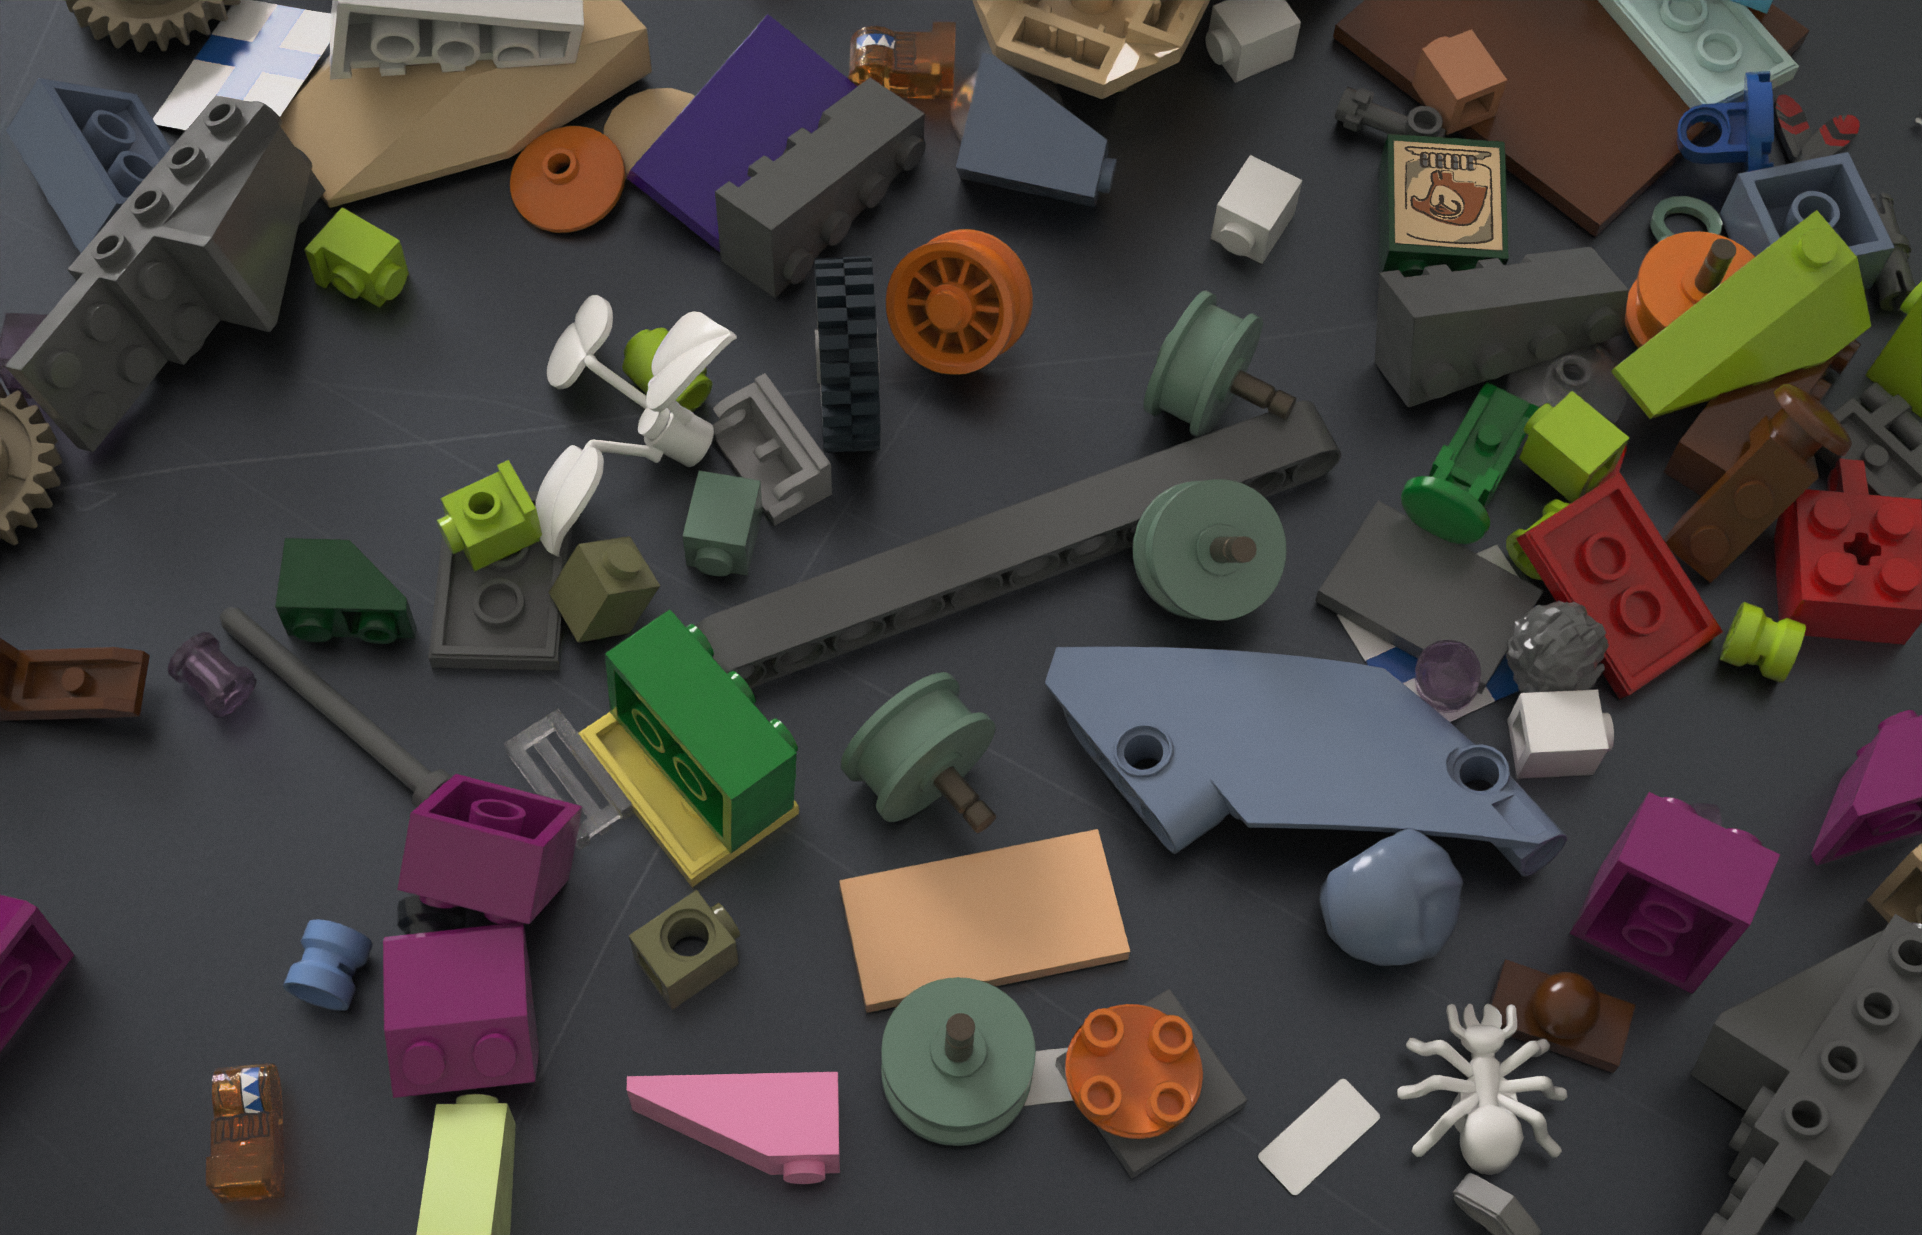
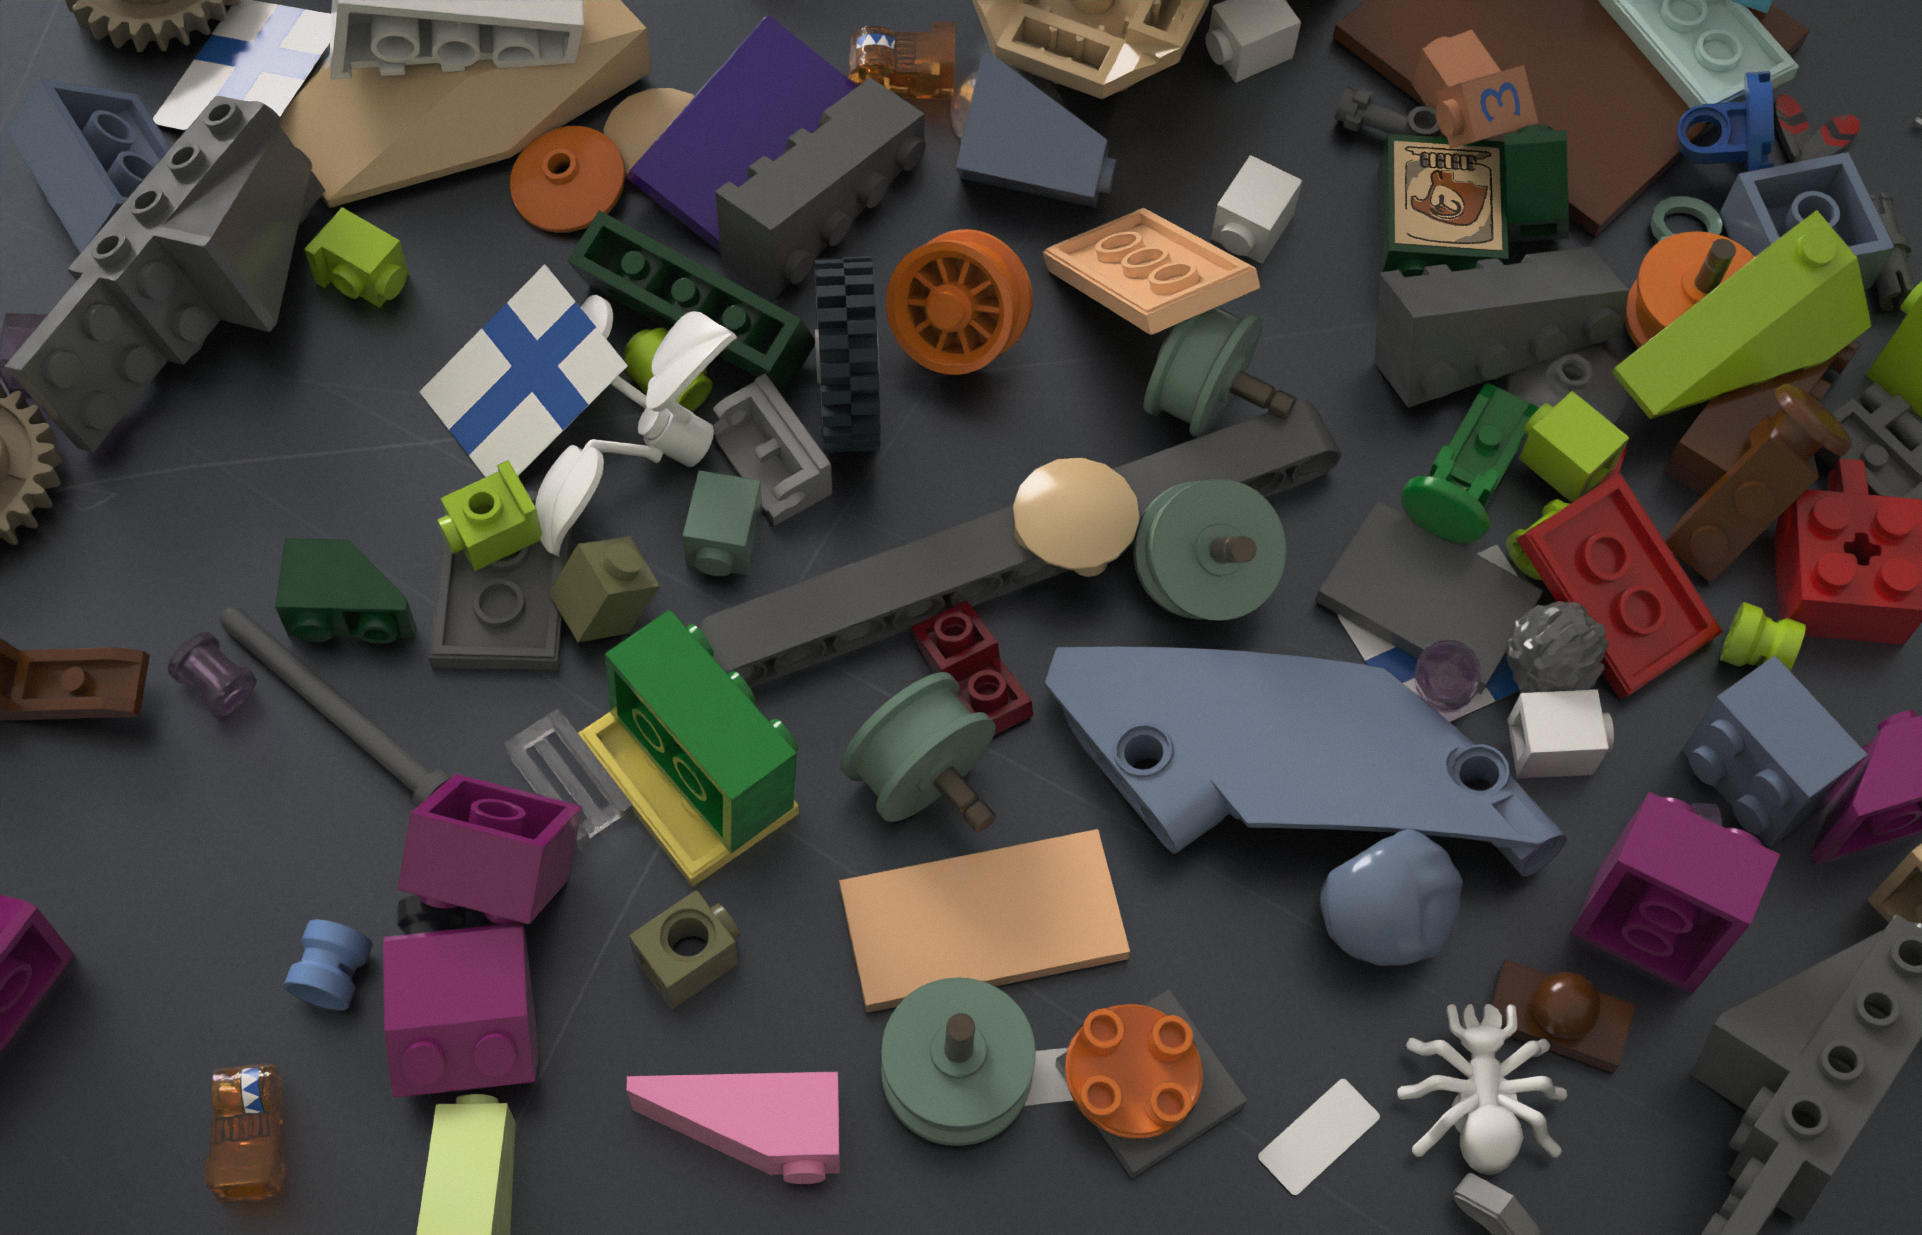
(523, 376): none -> sticker
(669, 285): none -> dark green brick
(966, 649): none -> dark red slope
(1076, 515): none -> tan dish
(1150, 270): none -> light nougat tile
(1485, 107): none -> nougat brick
(1537, 184): none -> dark green slope
(1772, 752): none -> sand blue brick

